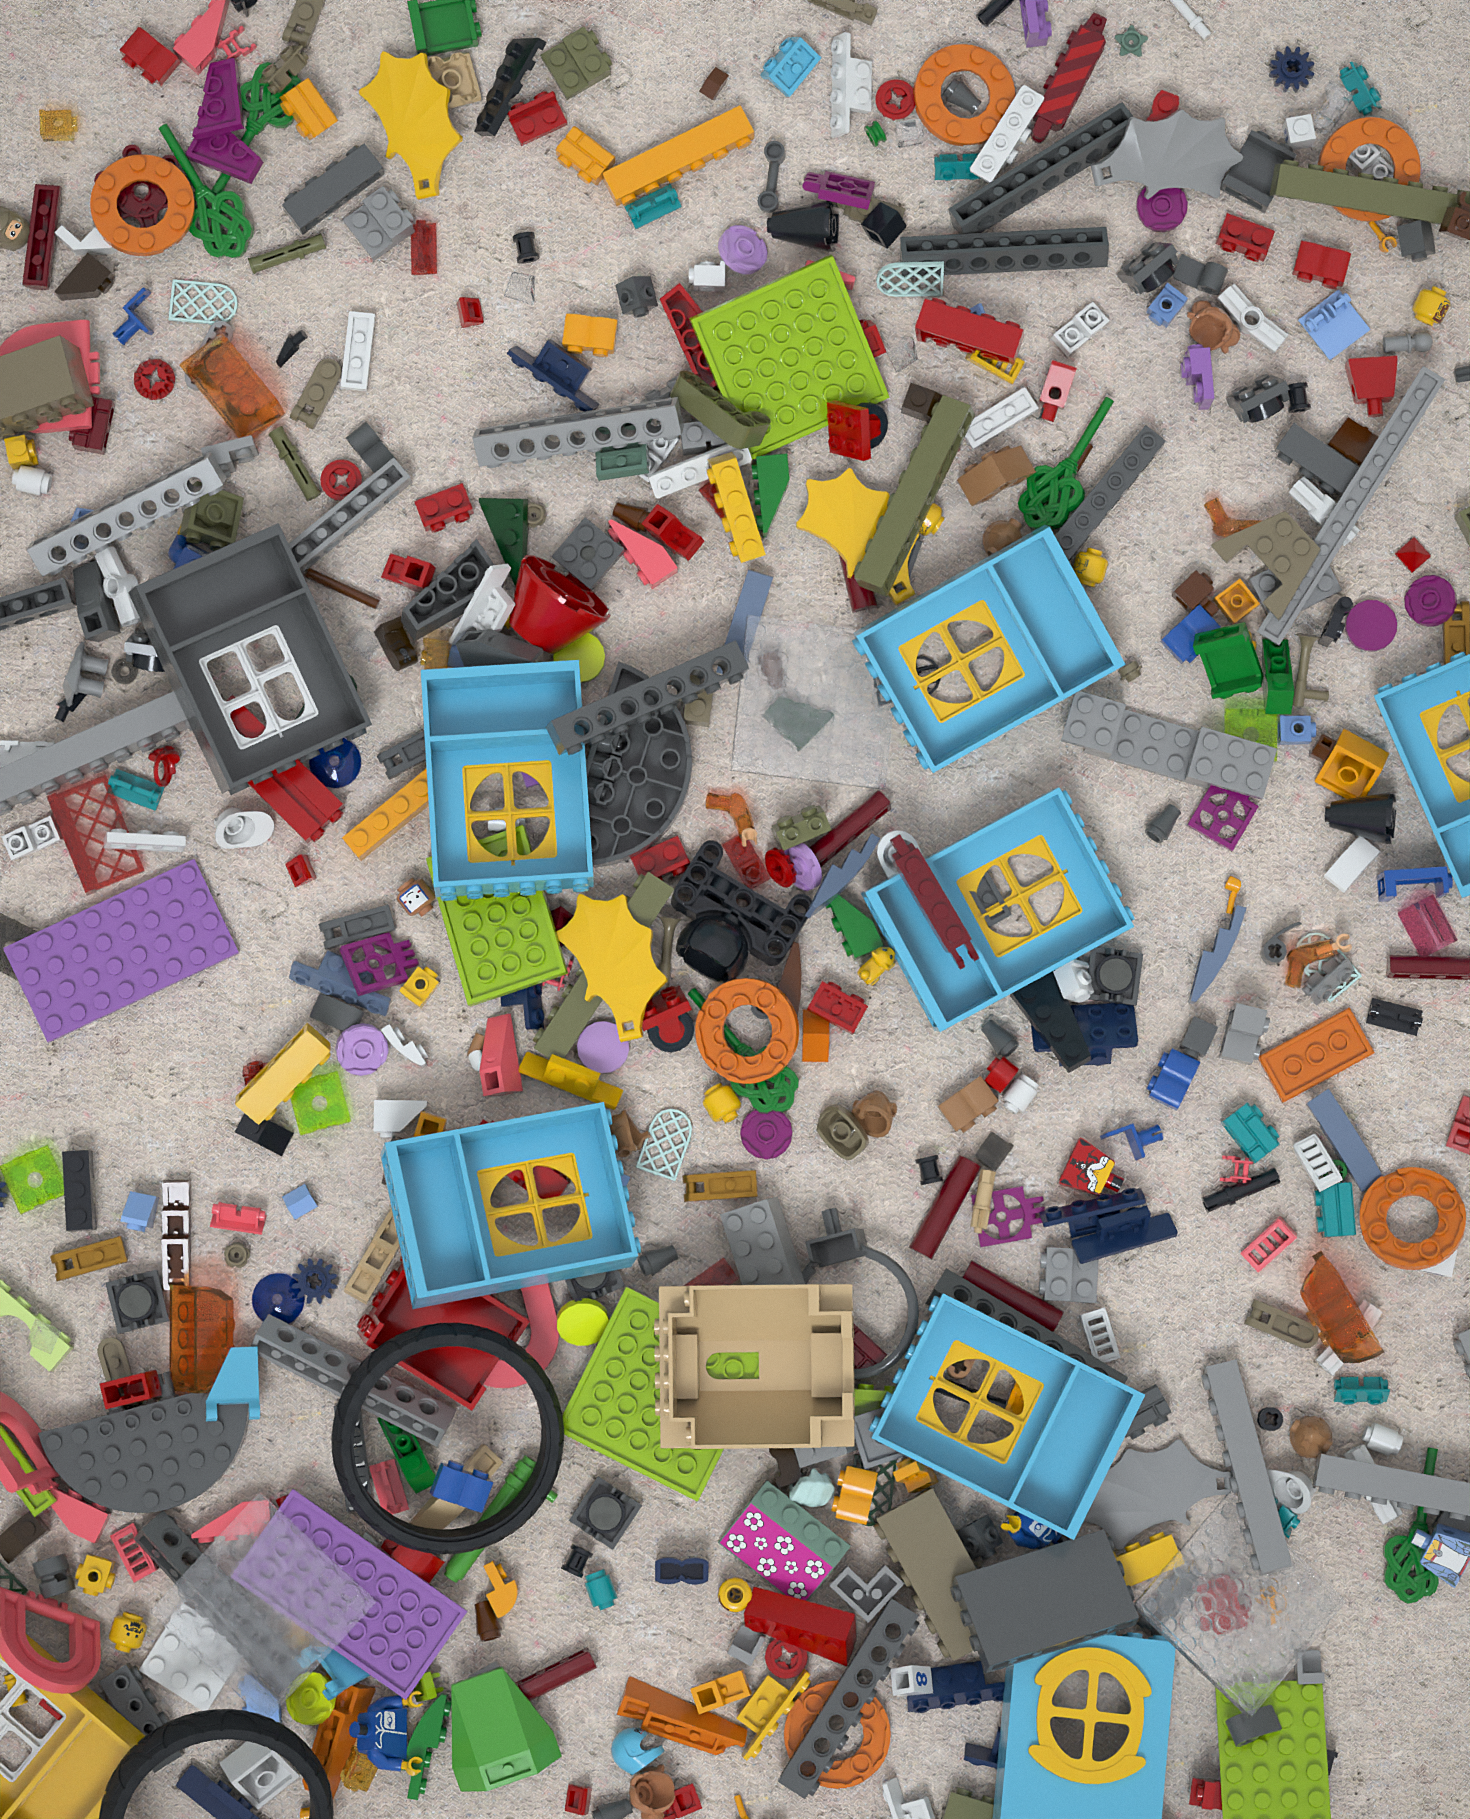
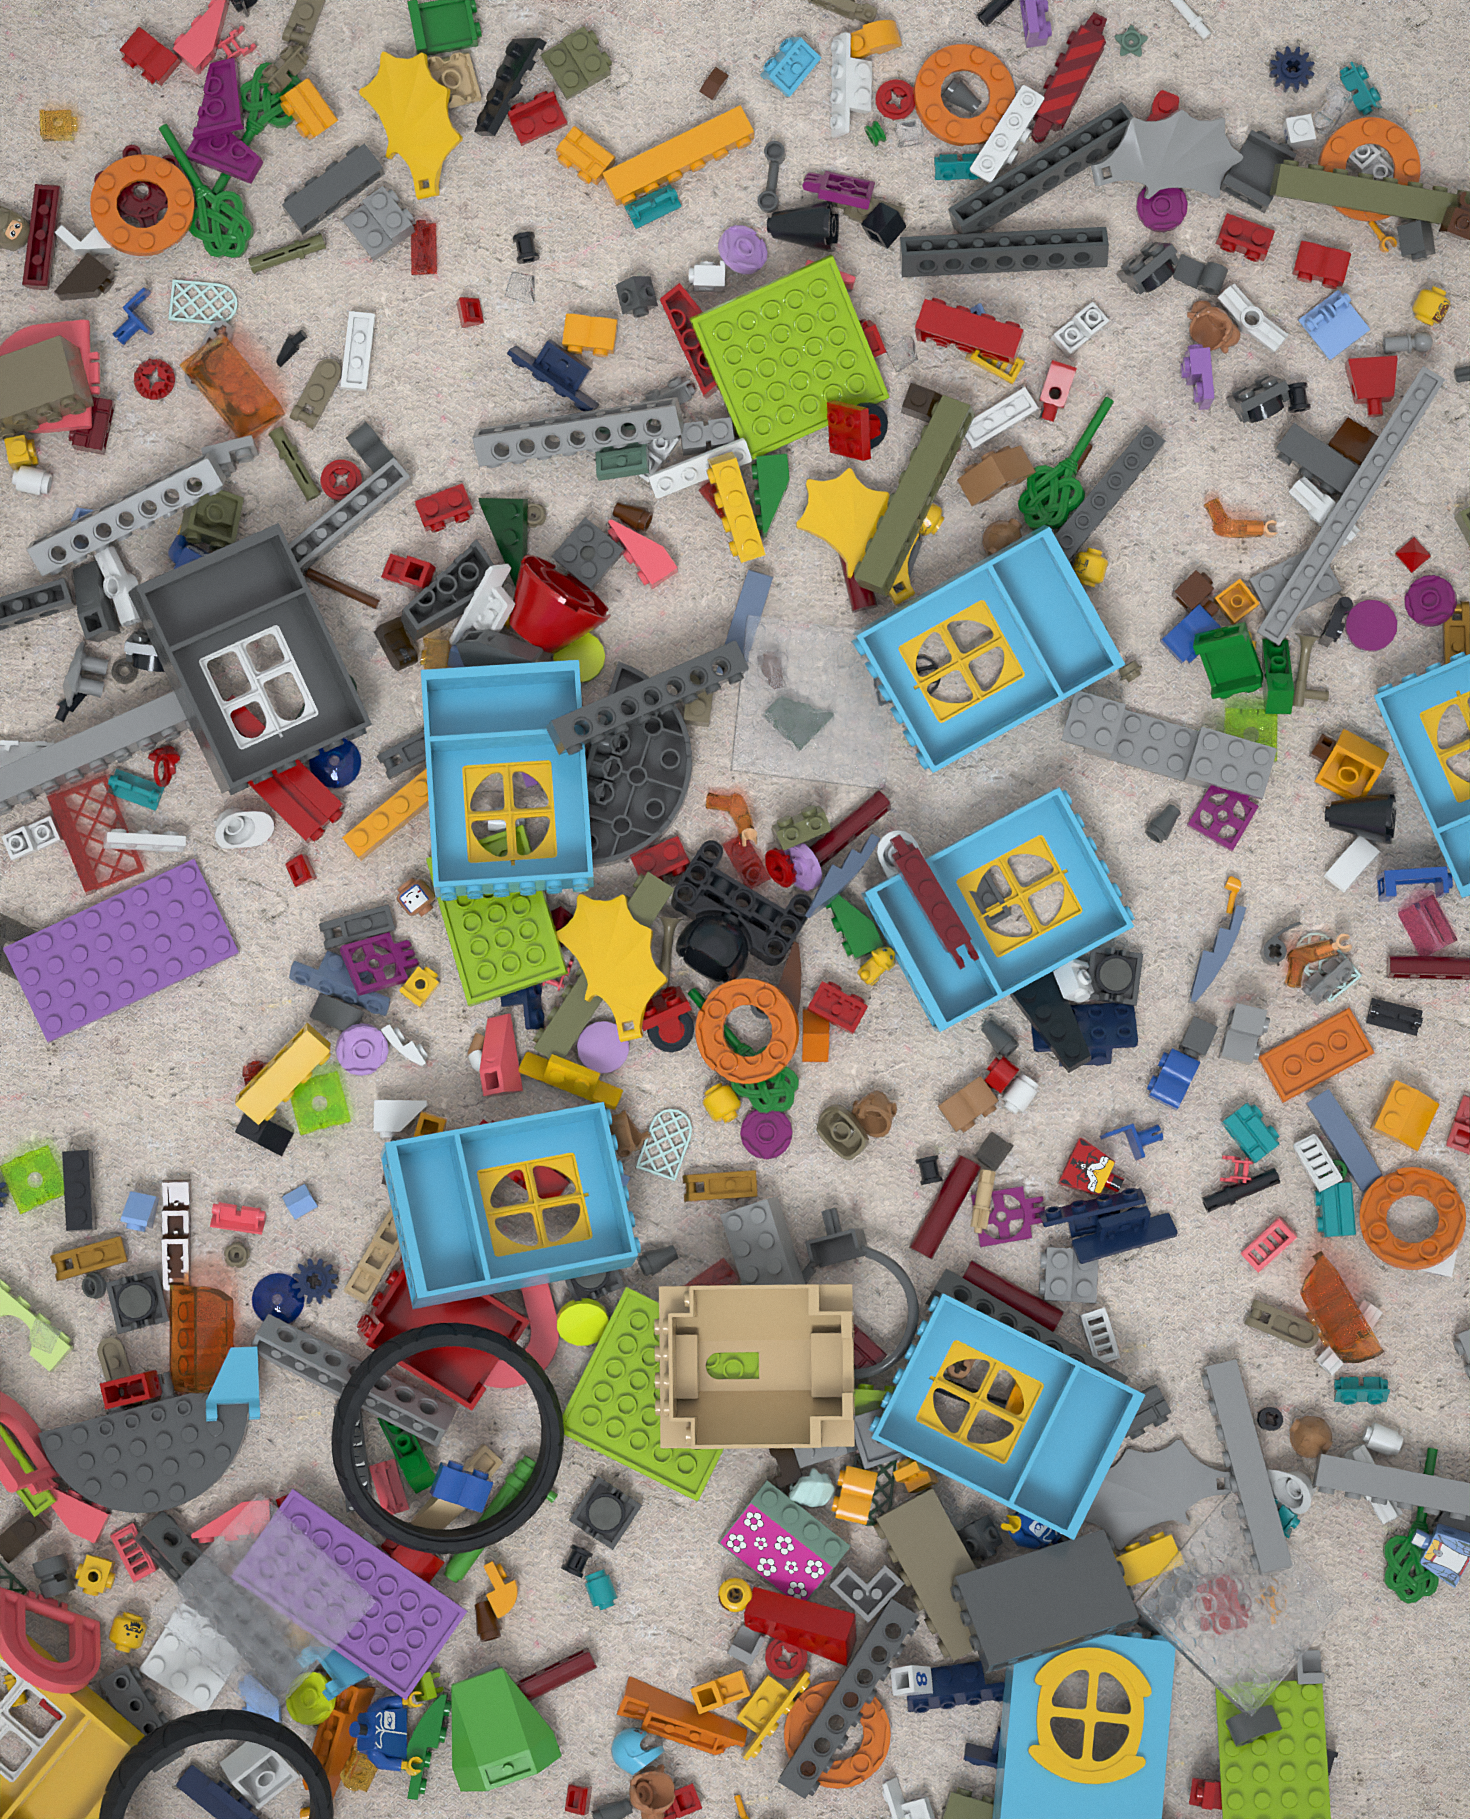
(94, 1285): none -> dark grey plate
(672, 533): red brick -> none
(673, 1570): dark blue brick -> none
(718, 414): olive beam -> none
(875, 38): none -> light orange brick
(908, 293): light aqua window -> none
(1163, 316): medium blue brick -> none
(1283, 550): dark tan wing -> none
(1286, 733): medium blue brick -> none
(1404, 1115): none -> light orange slope

